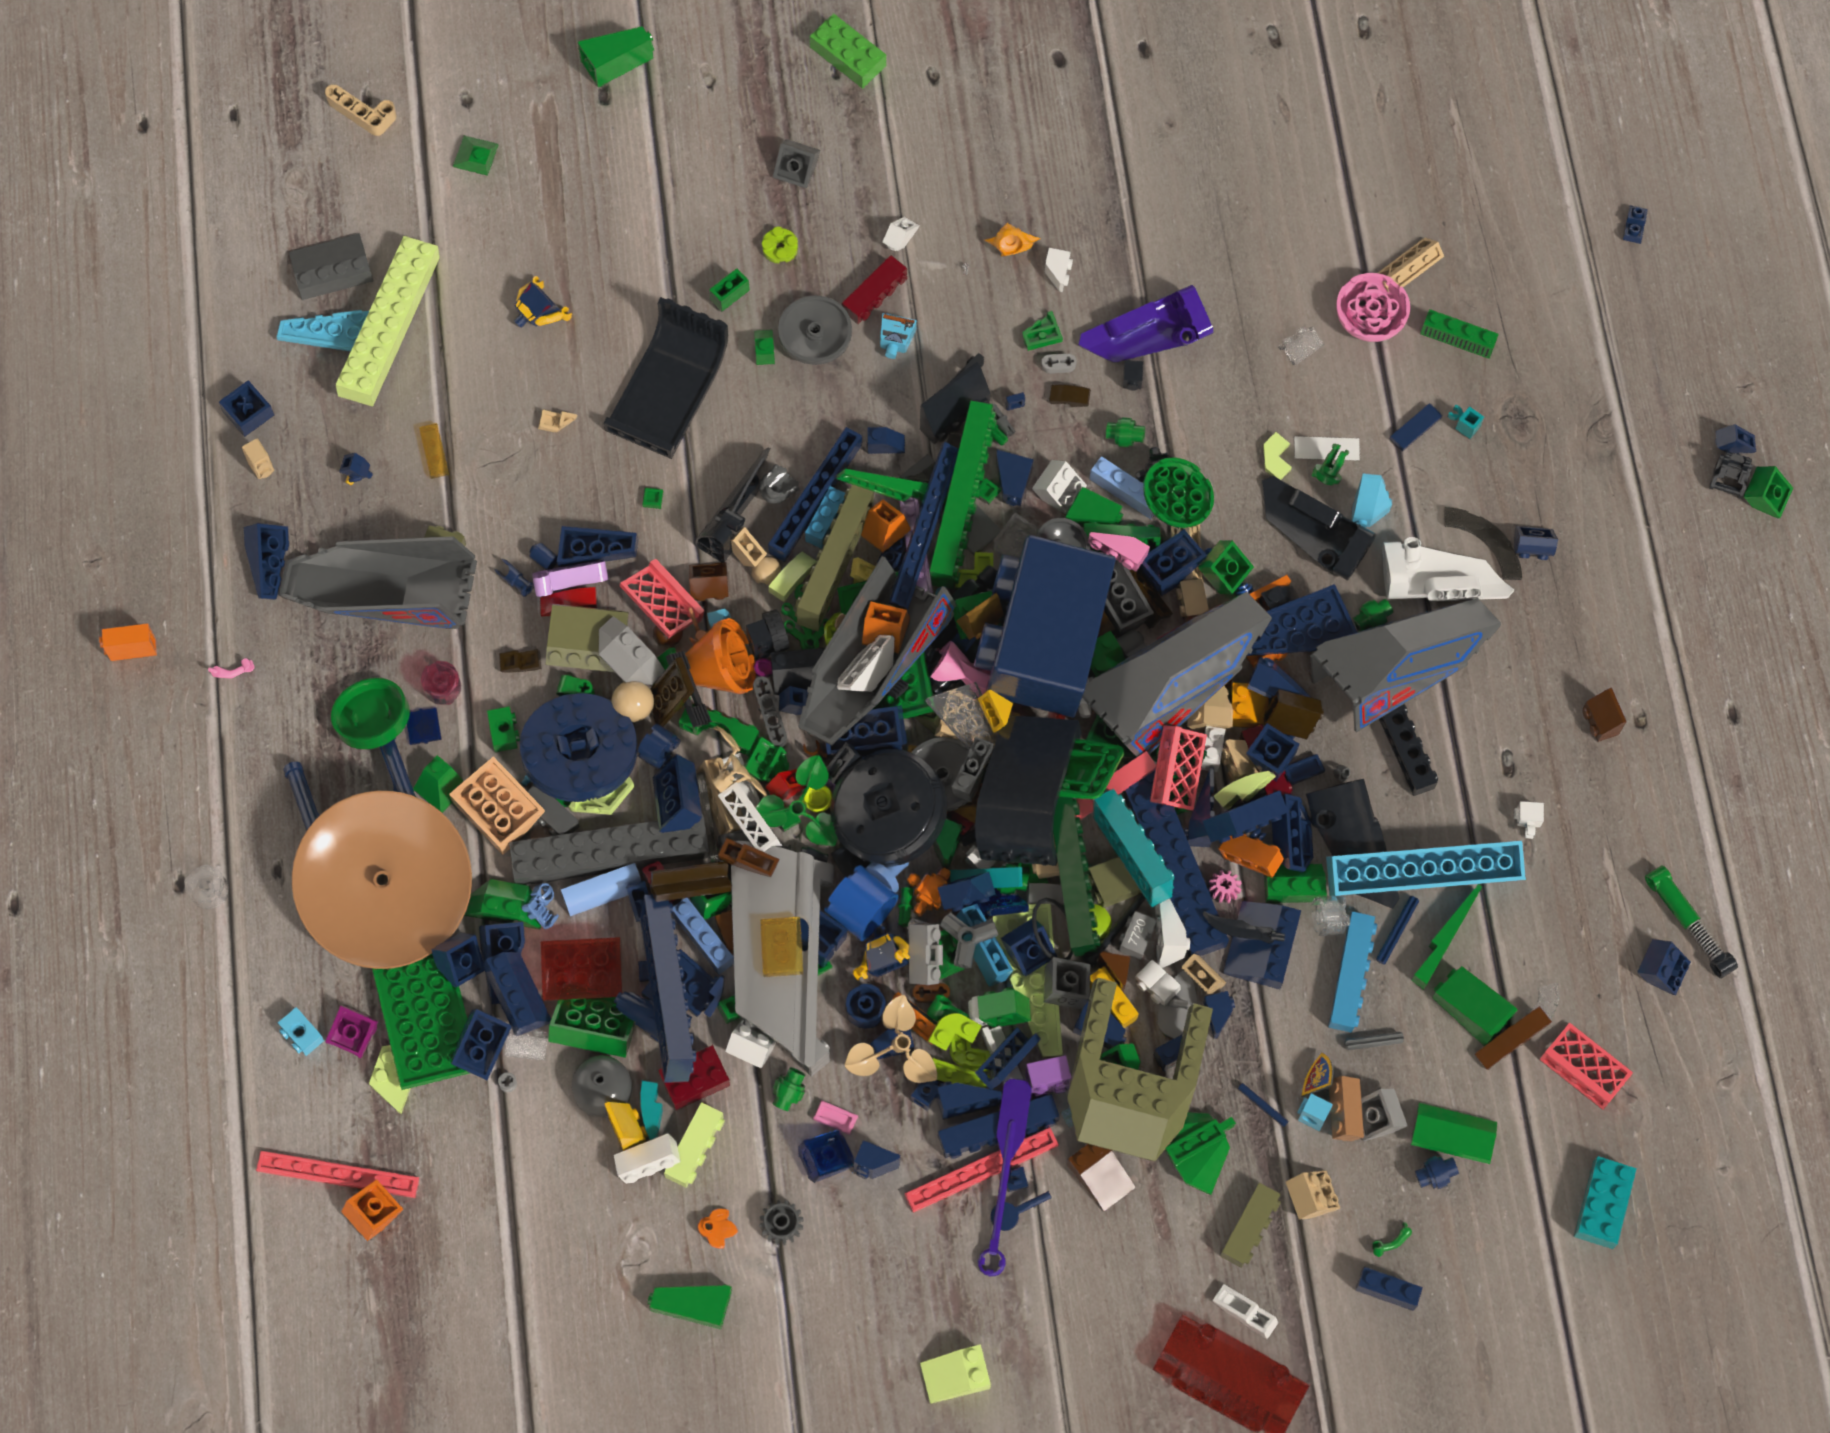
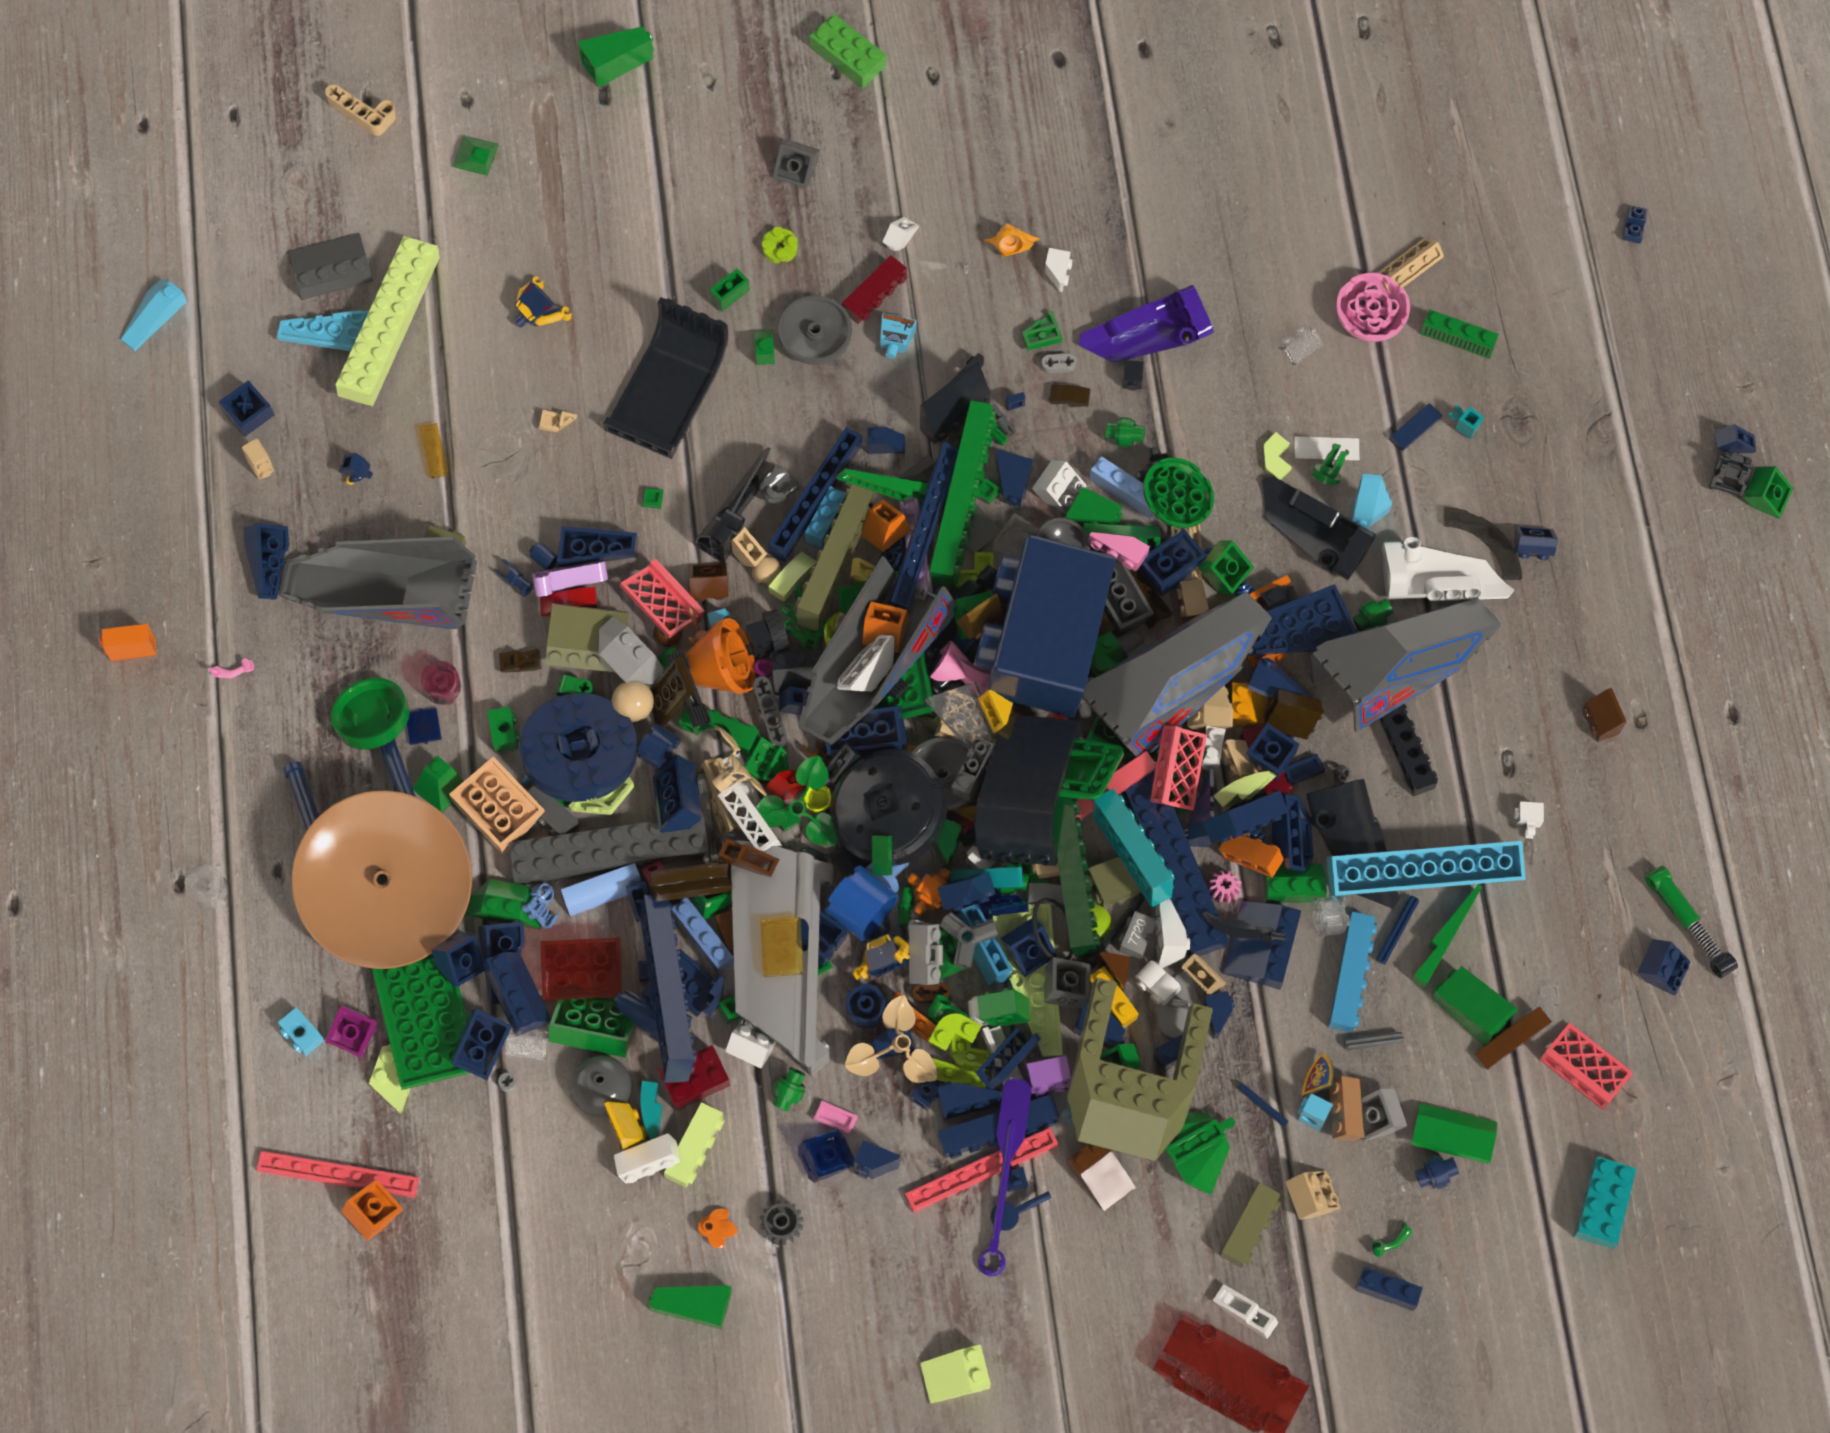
(155, 309): none -> medium azure wedge
(882, 855): none -> green slope

